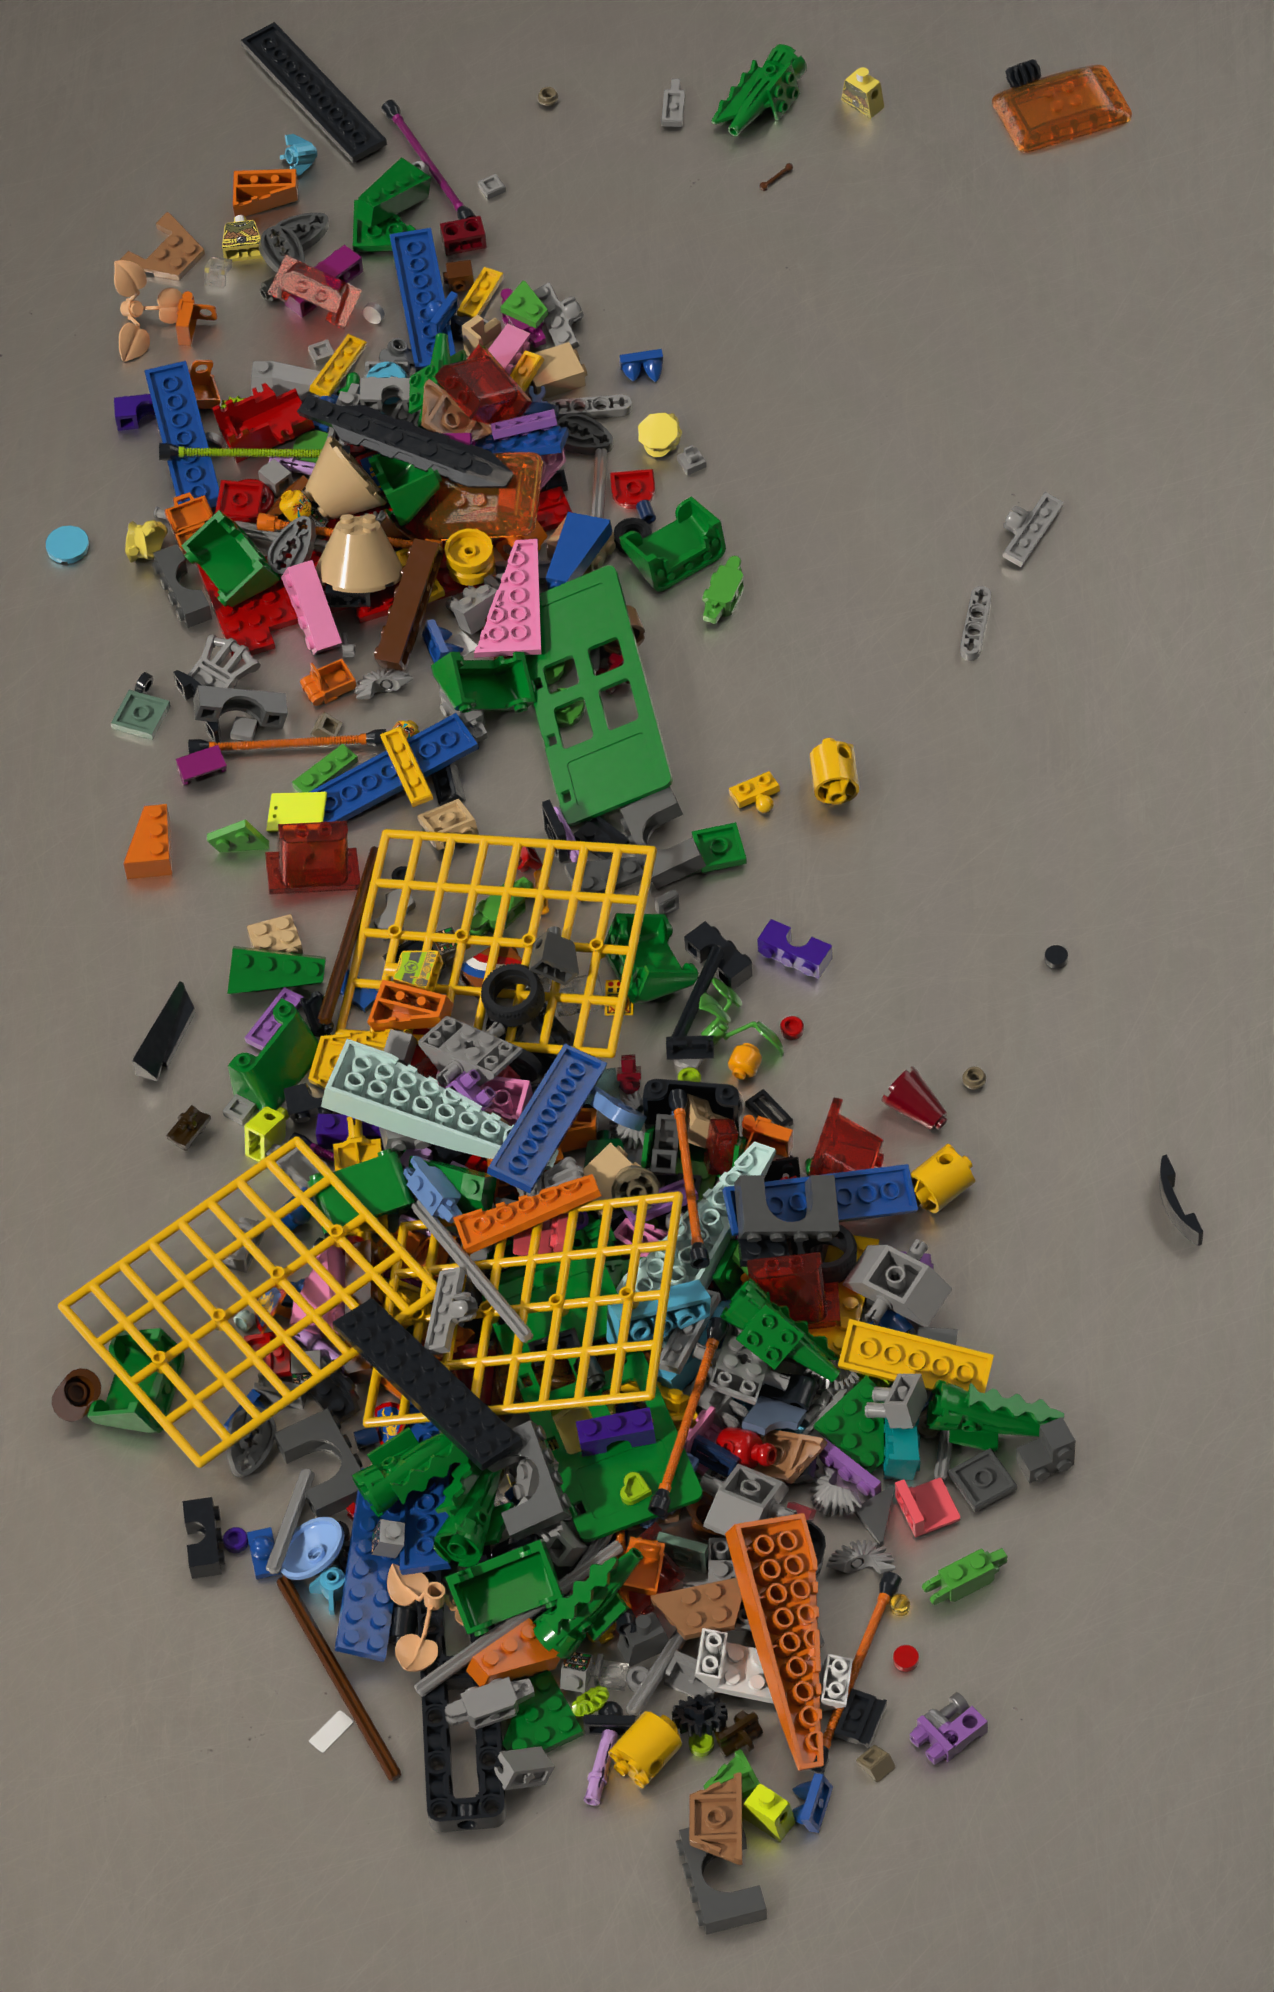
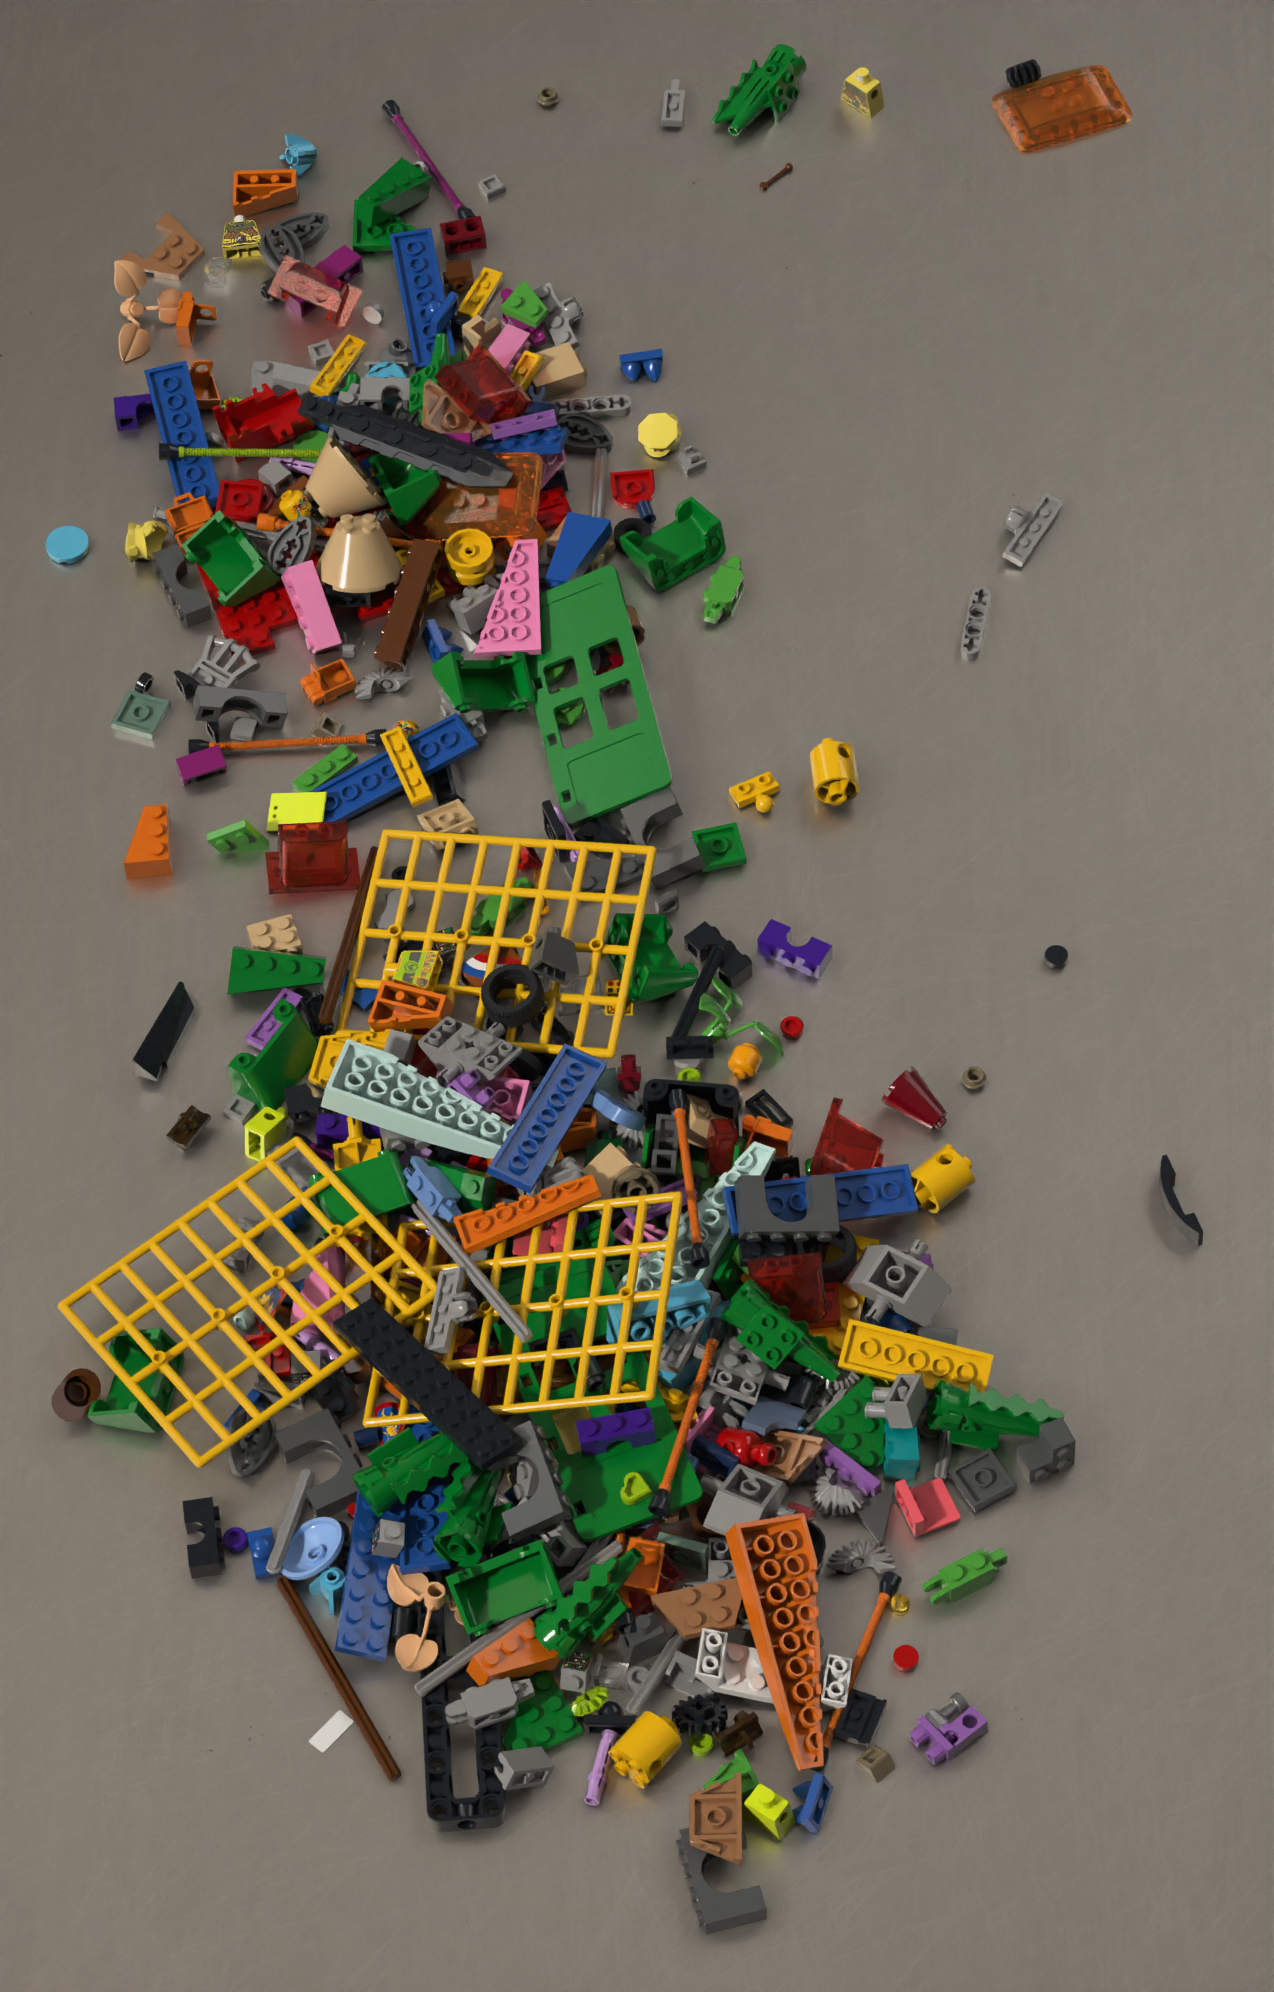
(313, 92): black plate -> none

